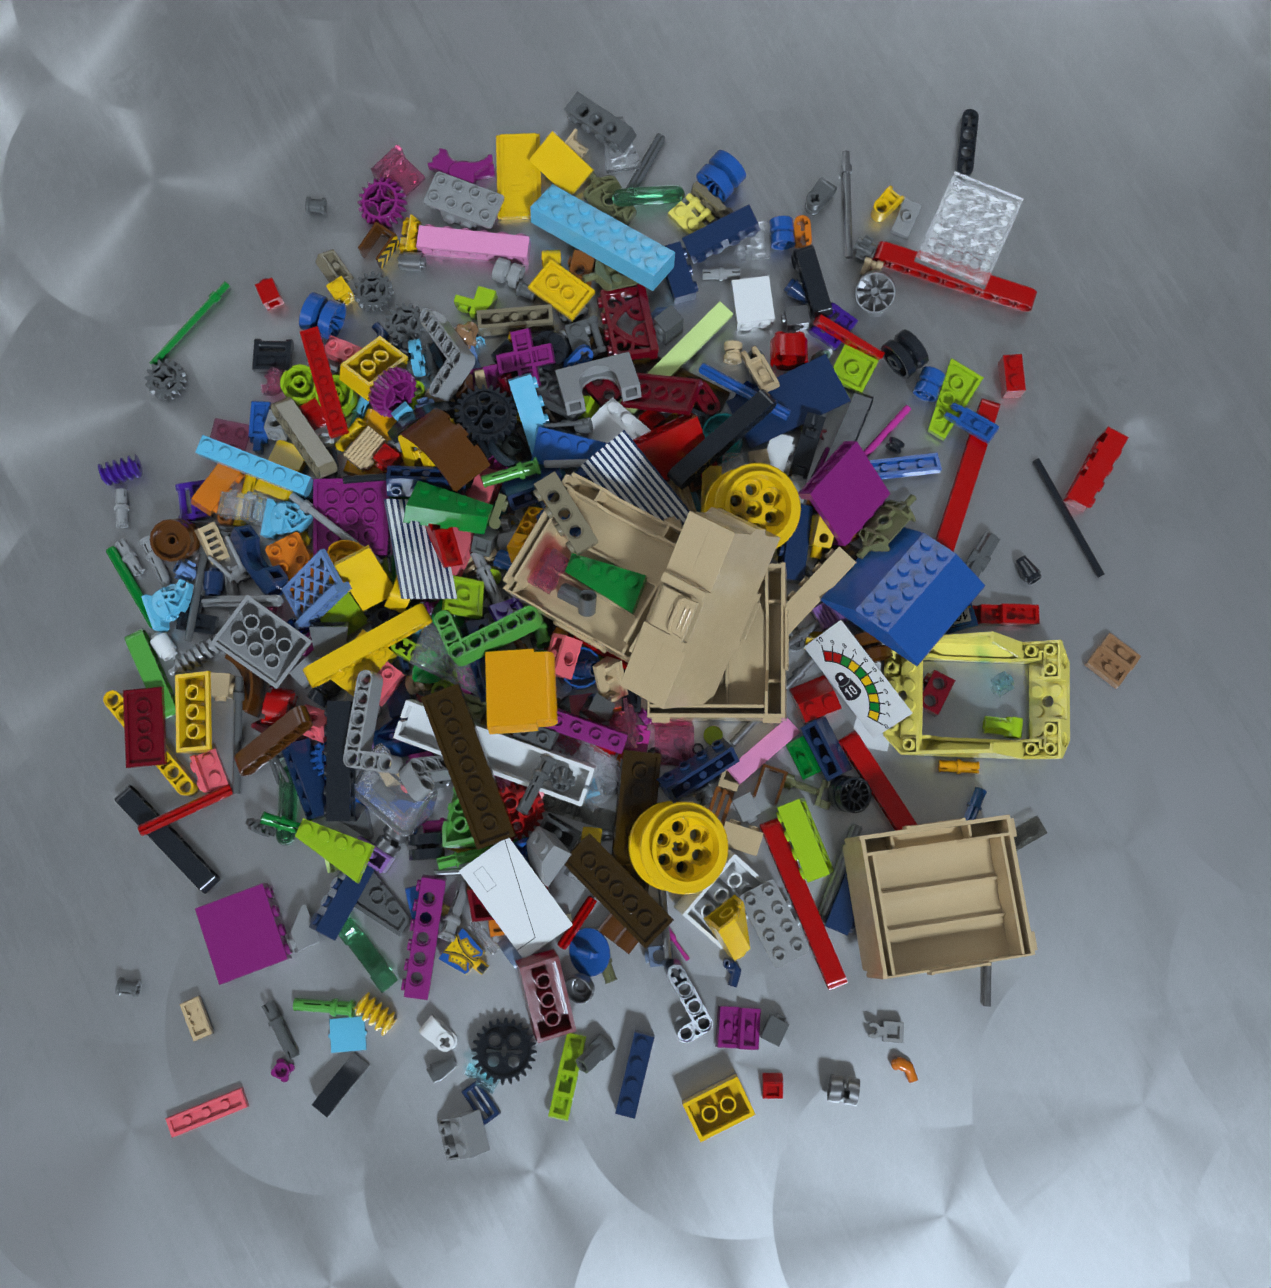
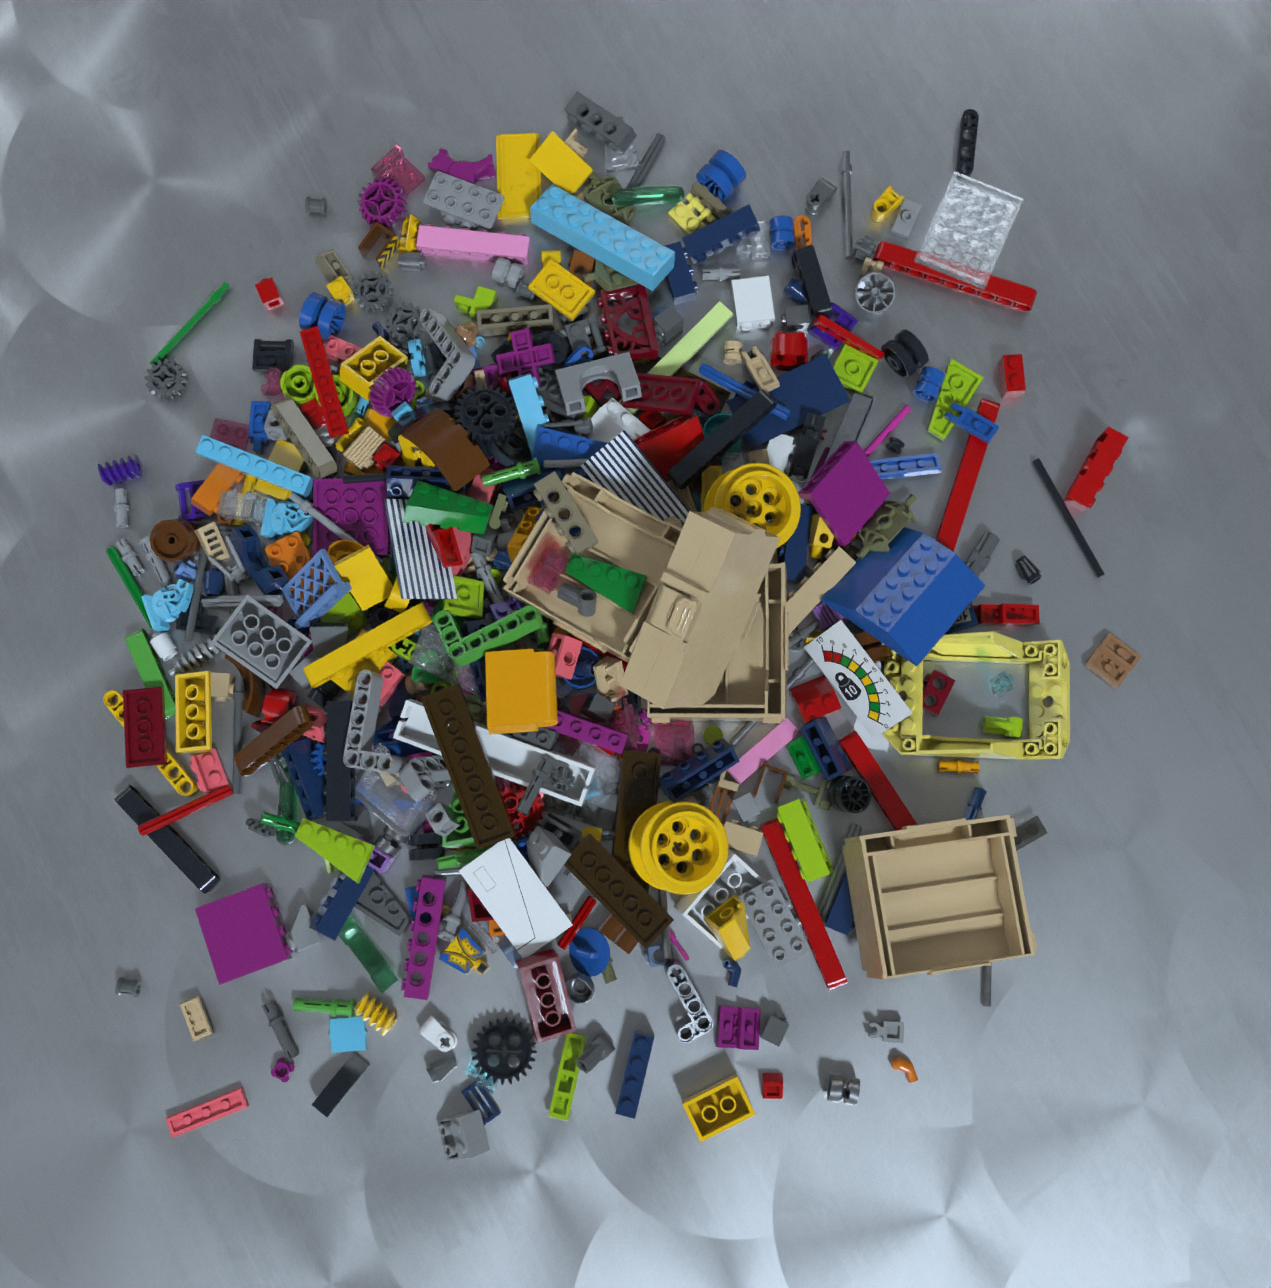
(447, 823): none -> light grey brick

